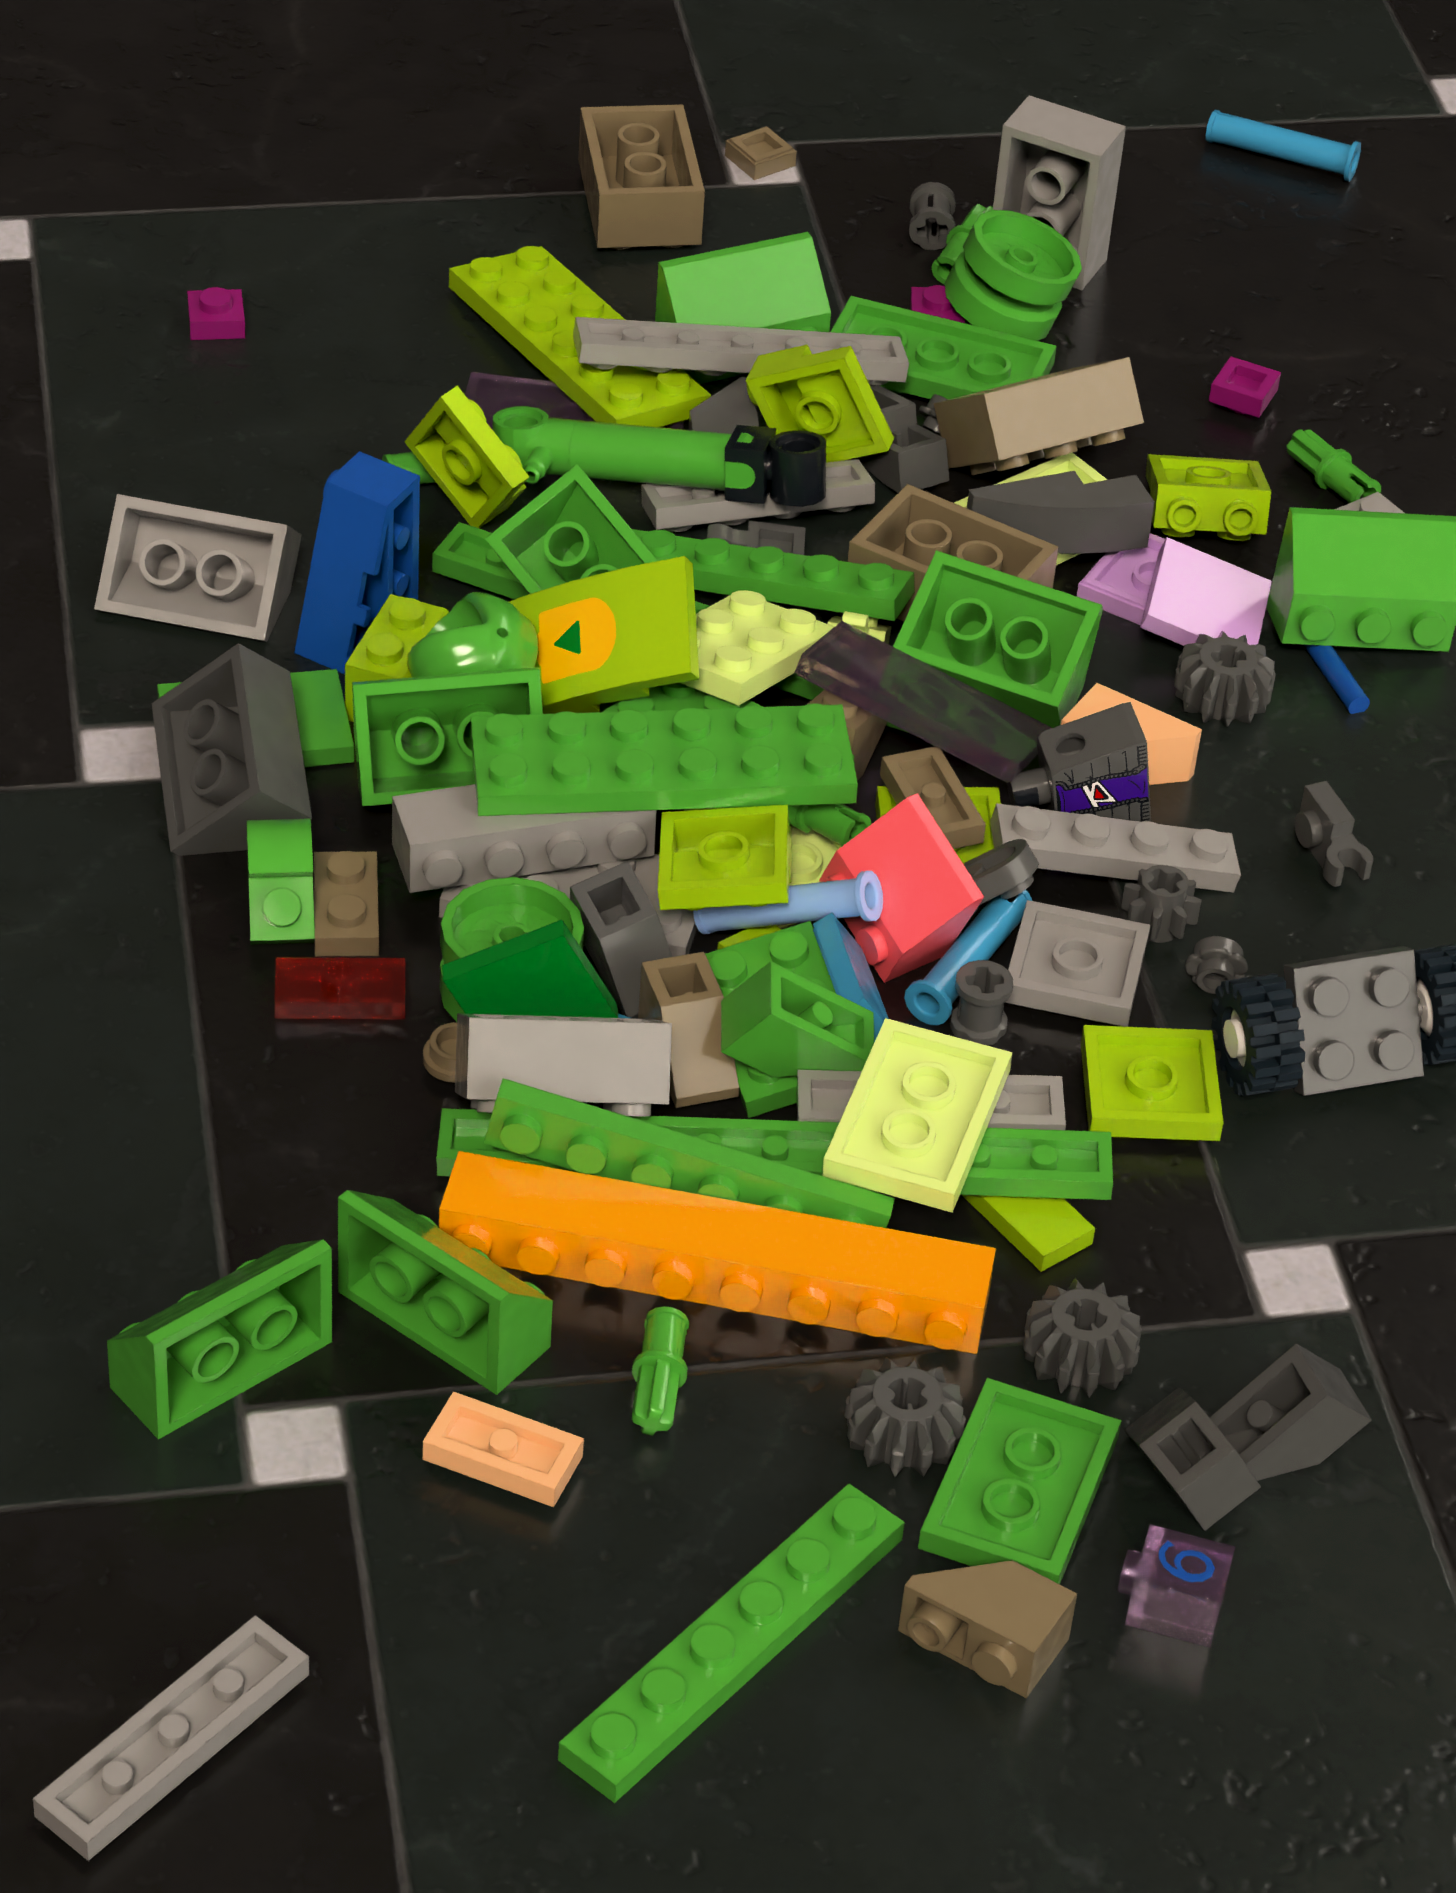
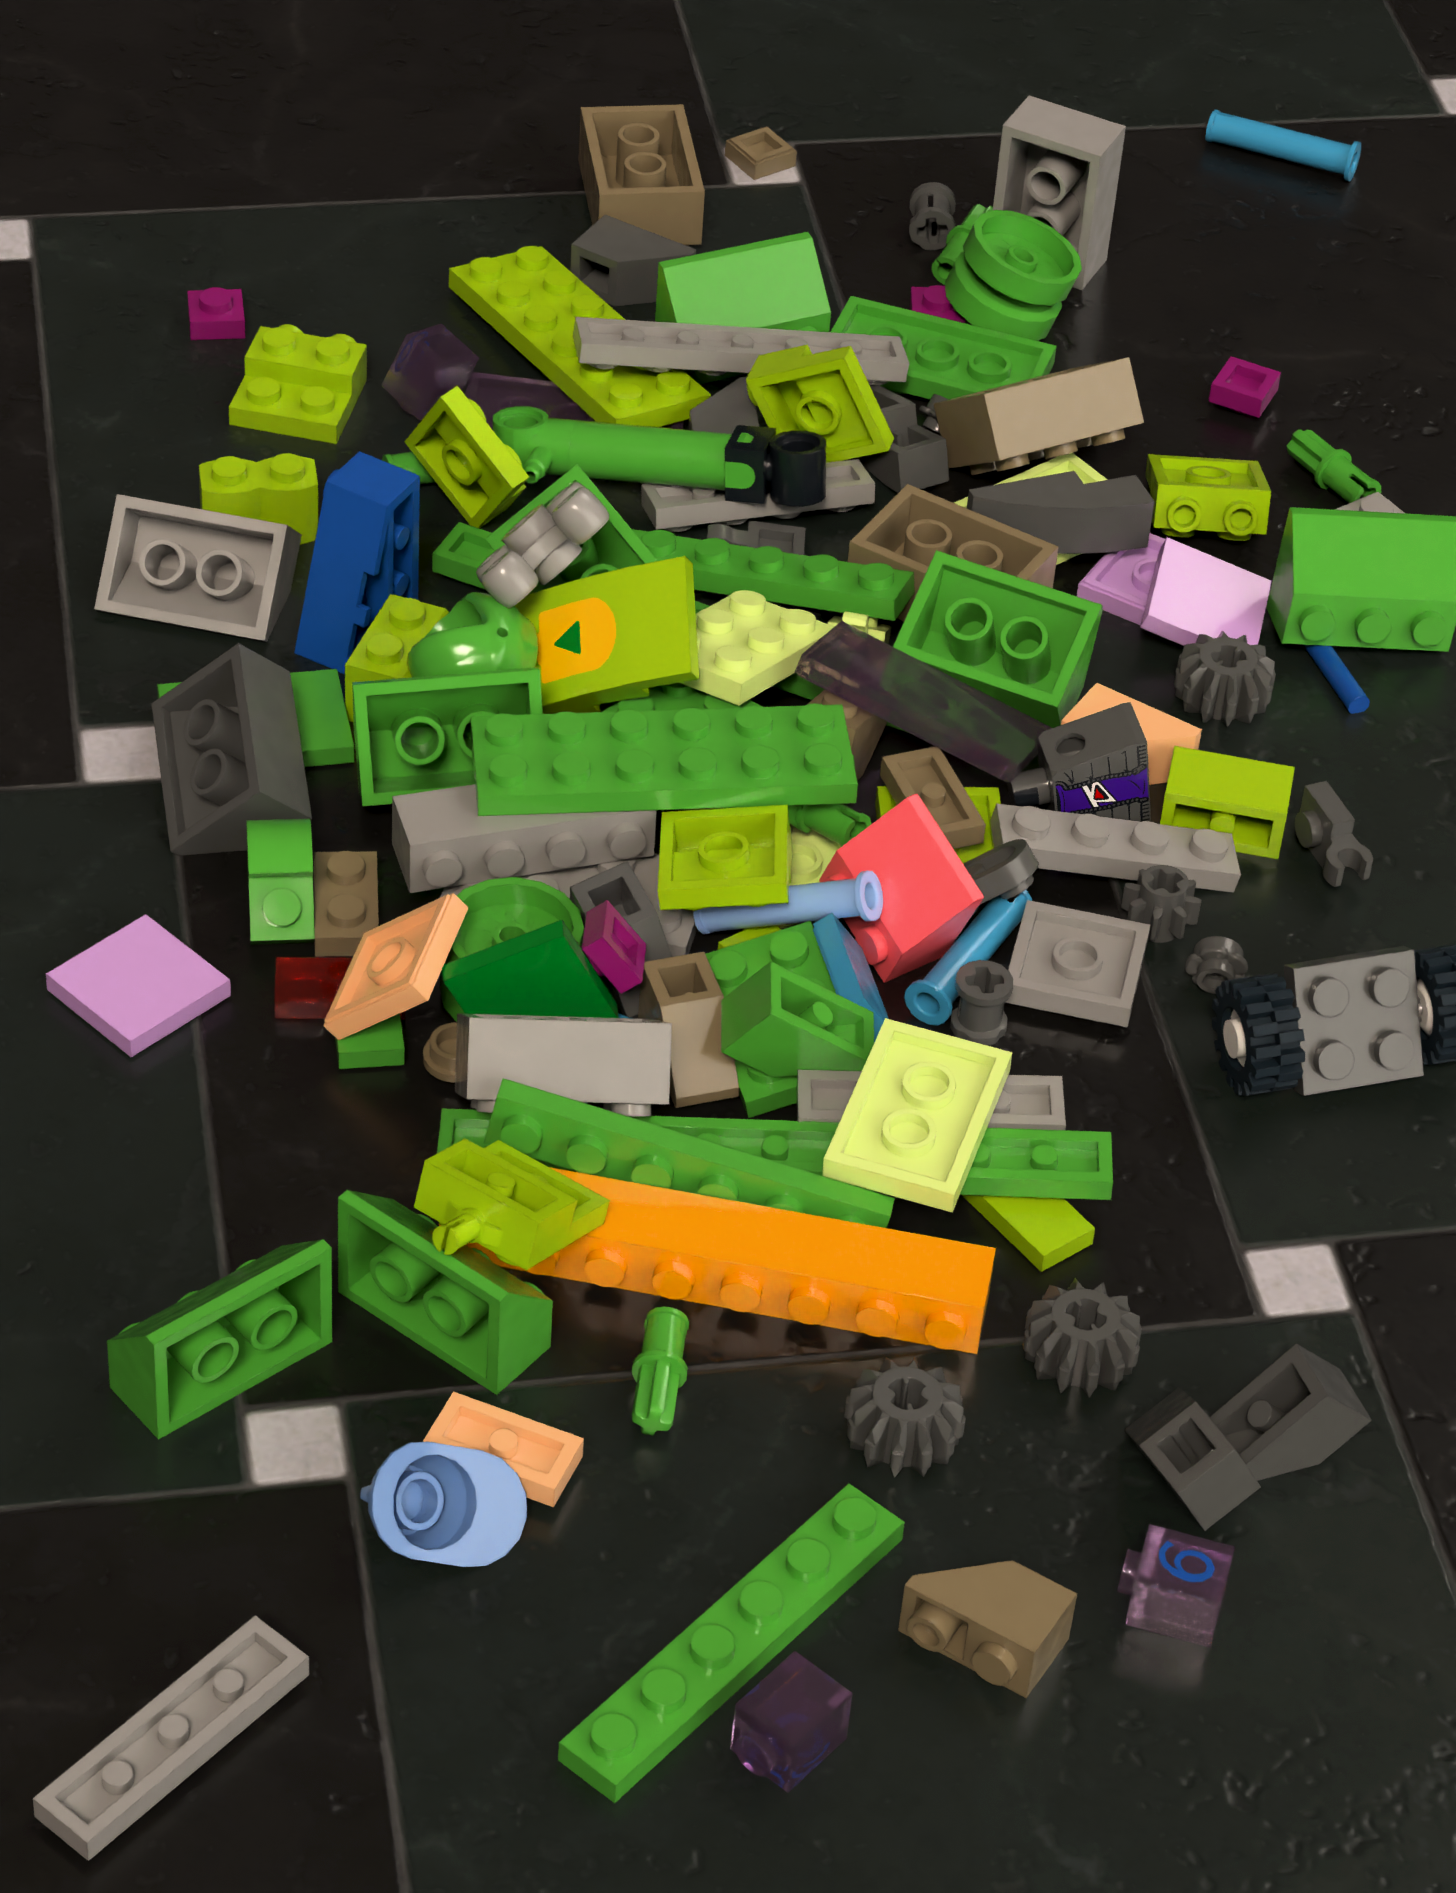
(138, 985): none -> lavender tile
(269, 490): none -> lime brick
(299, 383): none -> lime plate
(373, 1046): none -> bright green tile
(395, 966): none -> light nougat tile
(427, 368): none -> clear purple brick
(446, 1504): none -> medium blue piece
(504, 1203): none -> lime plate
(542, 544): none -> light grey gear
(613, 947): none -> magenta plate
(622, 260): none -> dark grey slope
(790, 1722): none -> clear purple brick
(1020, 1481): bright green plate -> none
(1151, 1082): lime plate -> none
(1229, 797): none -> lime brick

